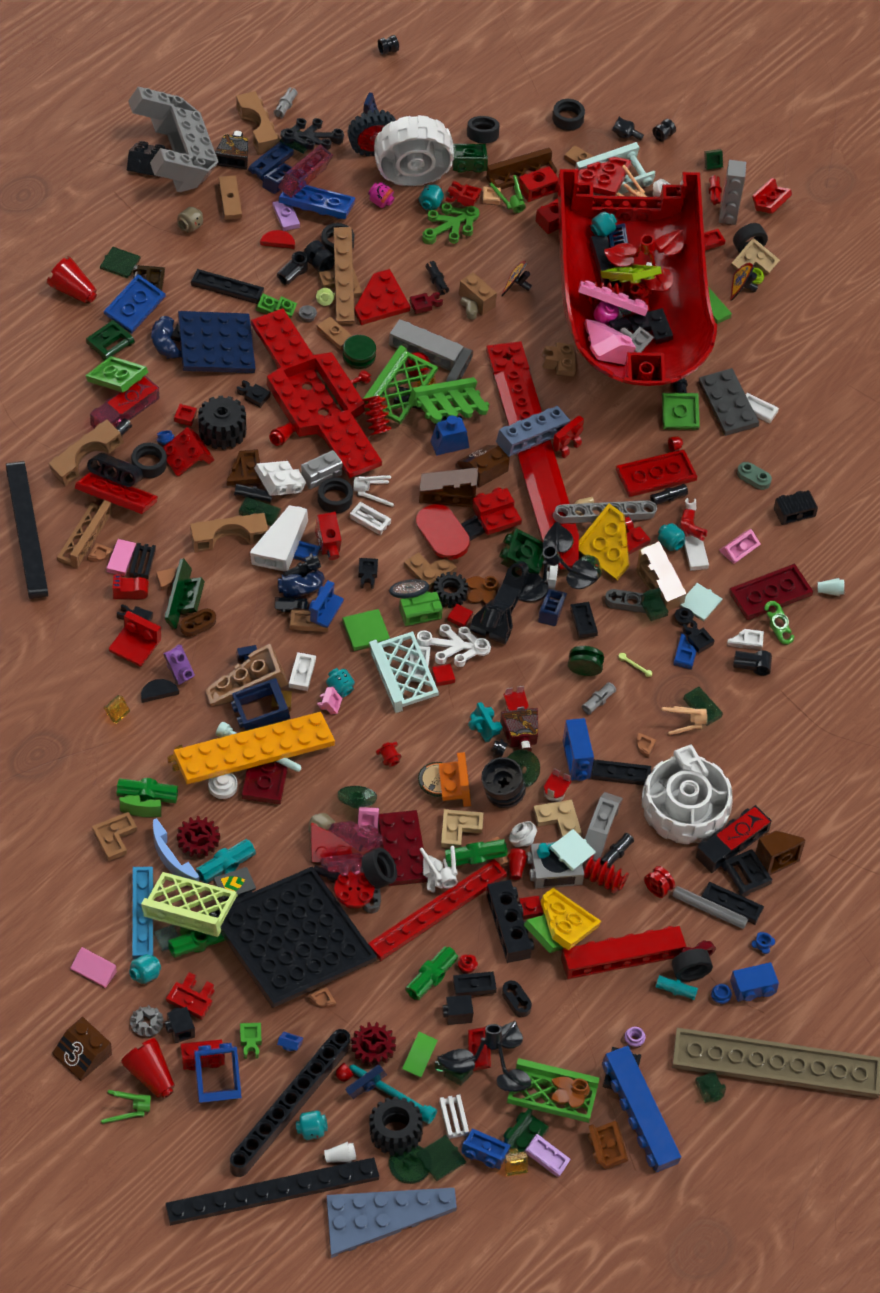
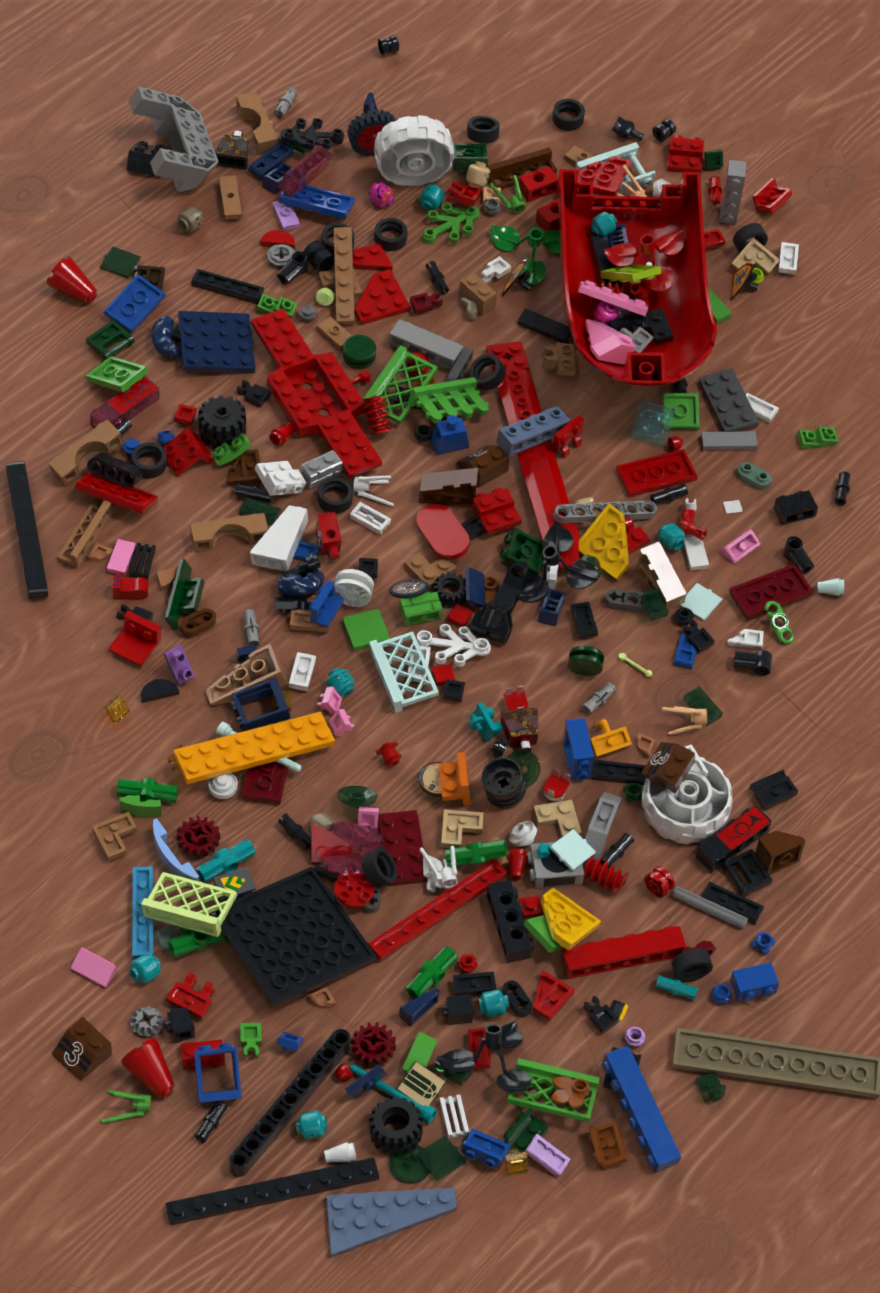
(129, 445): none -> blue plate
(210, 1121): none -> black pin
(226, 453): none -> bright green slope
(250, 620): none -> light grey pin
(274, 252): none -> light grey gear
(295, 831): none -> black pin
(340, 723): none -> bright pink tile
(354, 587): none -> white wheel
(371, 257): none -> red wing
(391, 224): none -> black tyre
(415, 1009): none -> dark blue slope
(421, 1084): none -> piece
(423, 433): none -> black plate
(453, 690): none -> black plate
(475, 588): none -> dark blue slope
(477, 175): none -> tan head
(491, 206): none -> flat silver plate
(493, 1003): none -> teal head
(495, 379): none -> black tyre
(496, 268): none -> white plate
(506, 237): none -> green plant
(544, 326): none -> black tile
(551, 996): none -> red wing
(602, 1017): none -> black plate
(609, 739): none -> light orange plate
(619, 1009): none -> sticker
(633, 788): none -> dark green plate
(653, 422): none -> clear light blue plate
(669, 765): none -> reddish brown slope
(685, 154): none -> red plate
(729, 440): none -> light grey tile
(732, 506): none -> white sticker
(773, 789): none -> black plate
(788, 258): none -> white plate
(794, 551): none -> black piece
(816, 439): none -> bright green slope
(842, 488): none -> black pin

